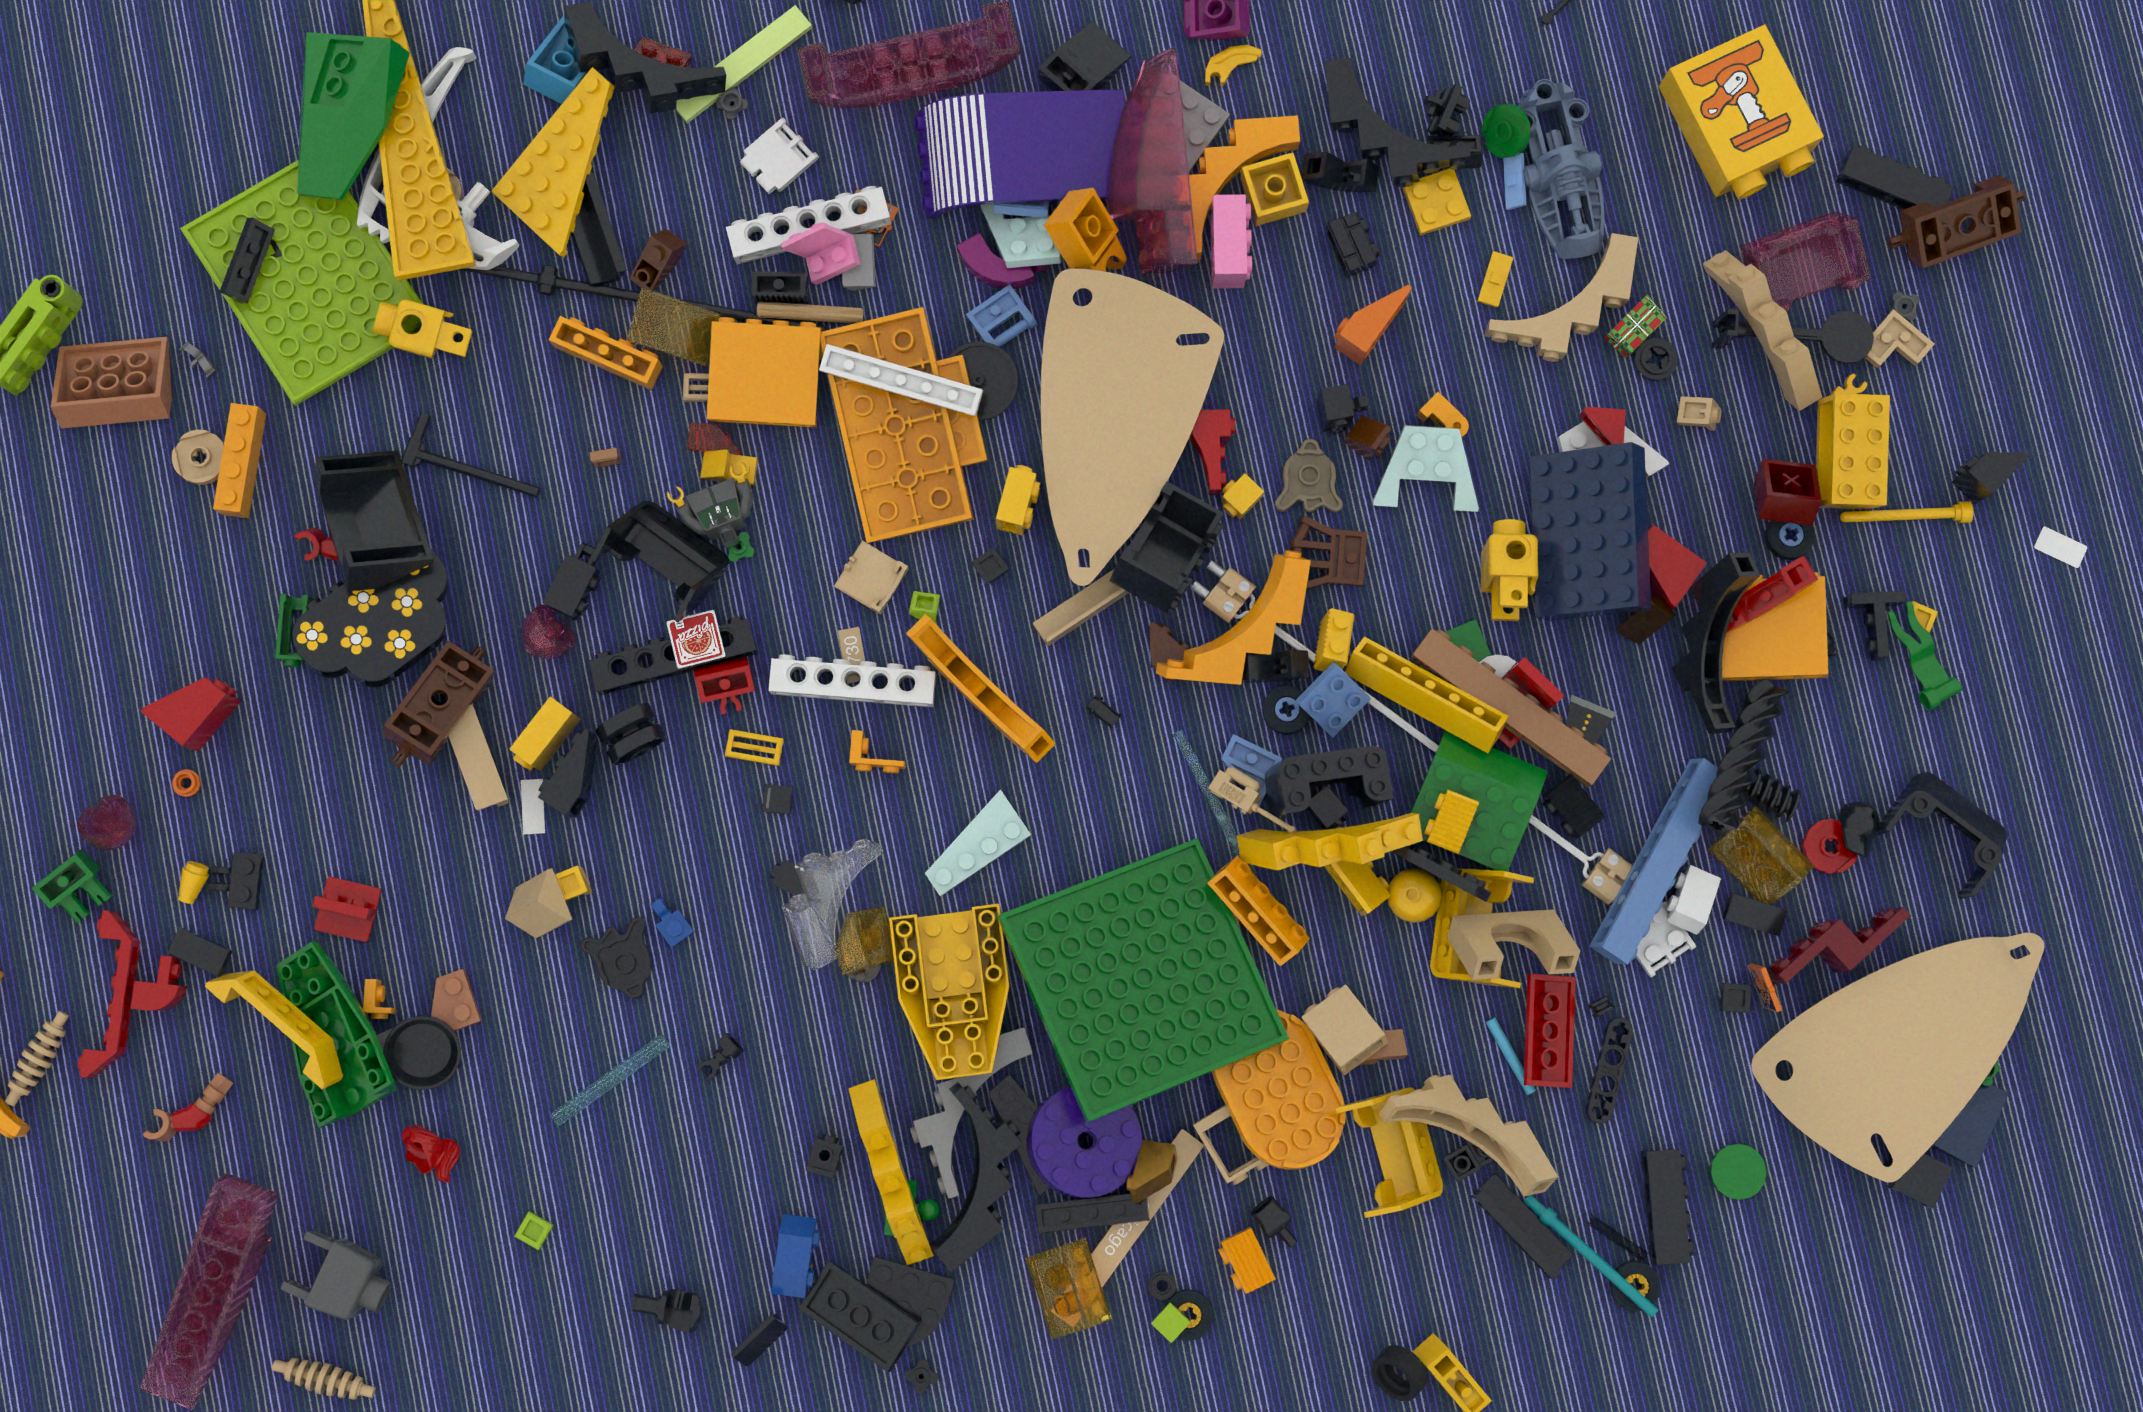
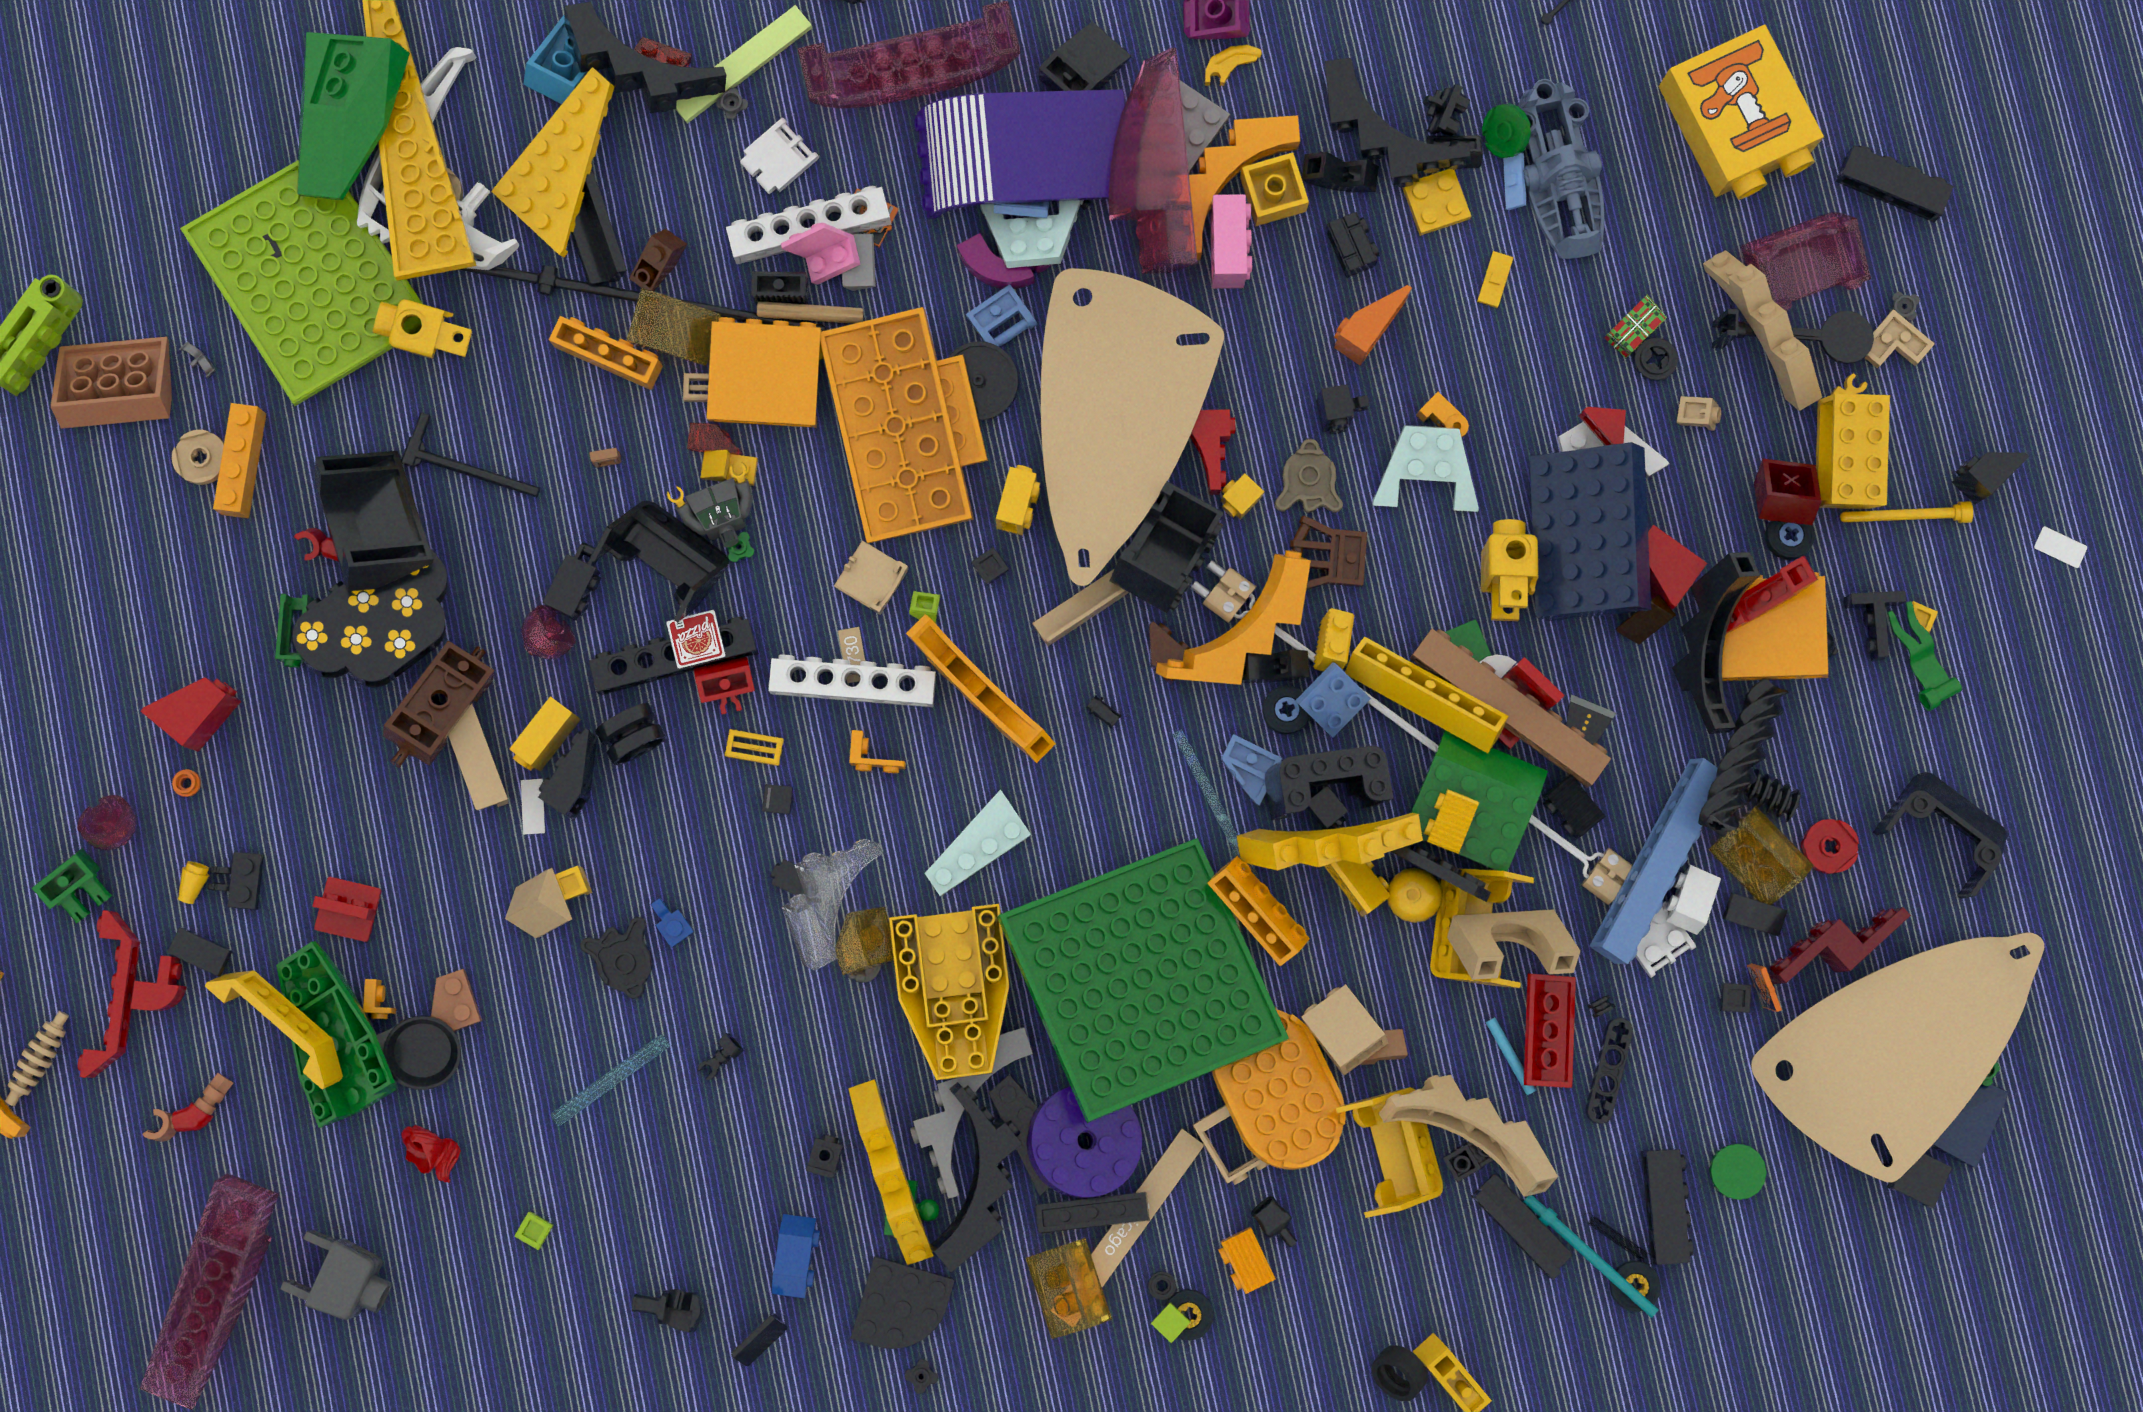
(247, 260): black plate -> none
(323, 1379): tan piece -> none
(859, 1316): black plate -> none
(901, 380): white plate -> none
(1085, 232): light orange brick -> none
(1152, 1170): pearl gold slope -> none
(1244, 799): tan piece -> none
(1368, 437): reddish brown slope -> none
(1582, 313): tan arch -> none
(1859, 827): black cap -> none
(1936, 232): reddish brown brick -> none

